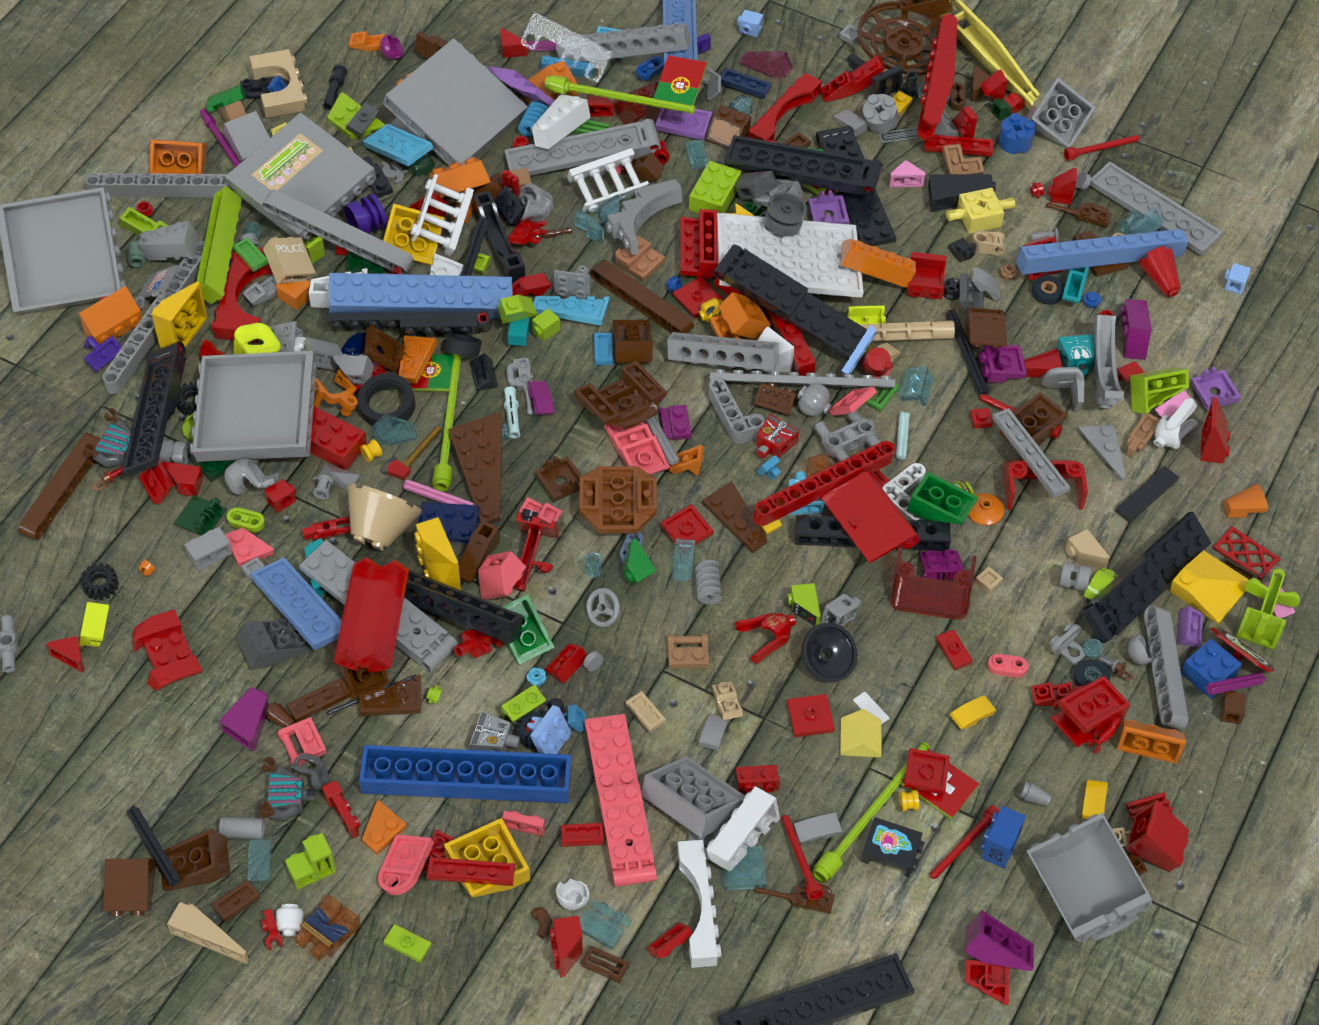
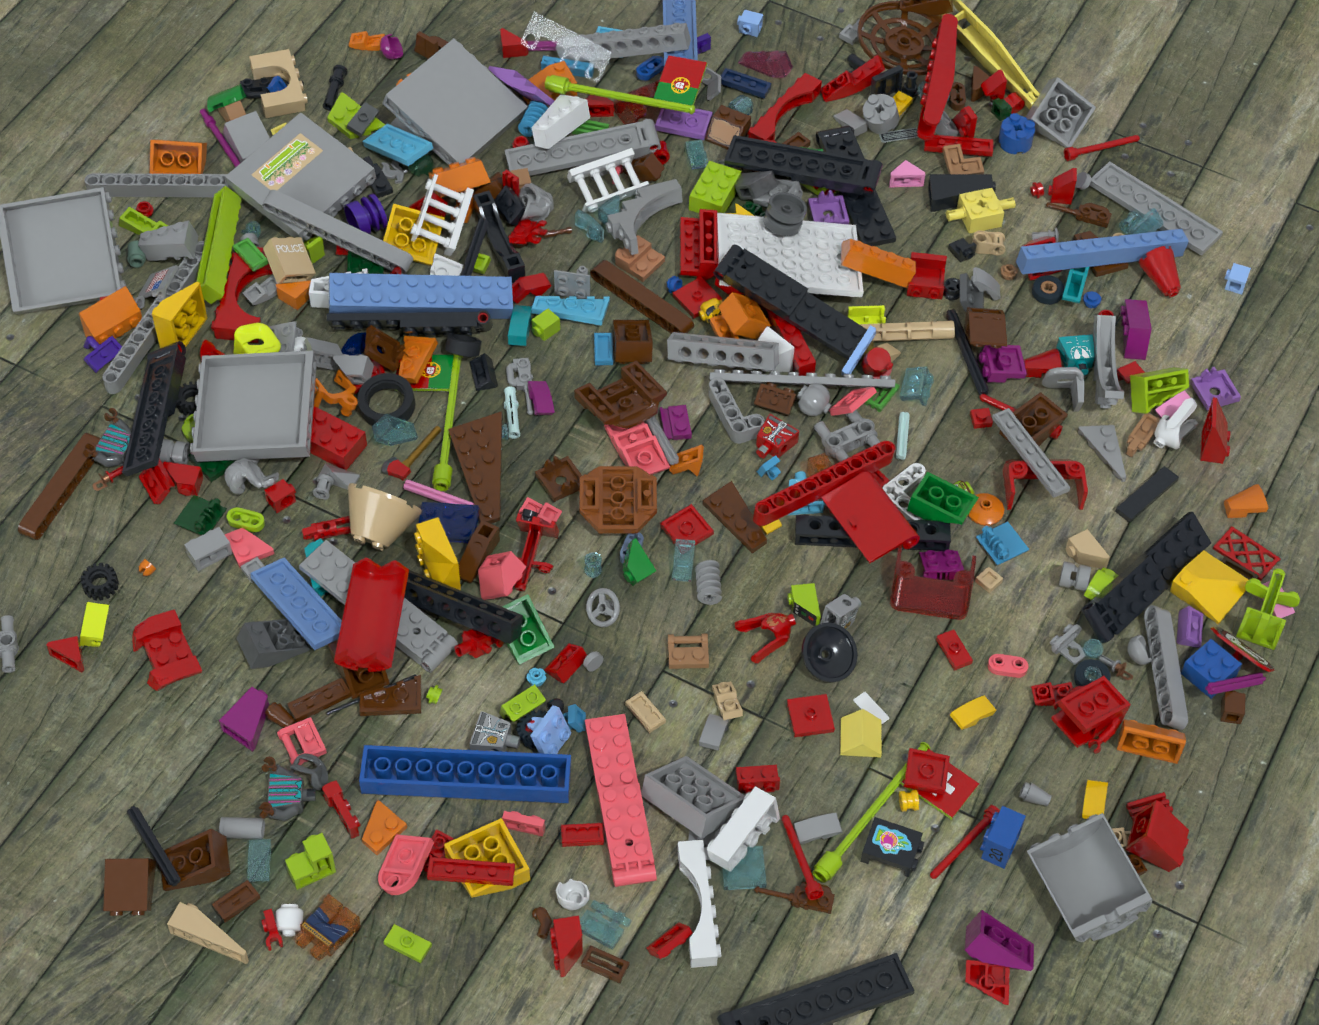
(371, 450): yellow wheel -> none
(516, 308): lime slope -> none
(1002, 542): none -> dark azure hinge

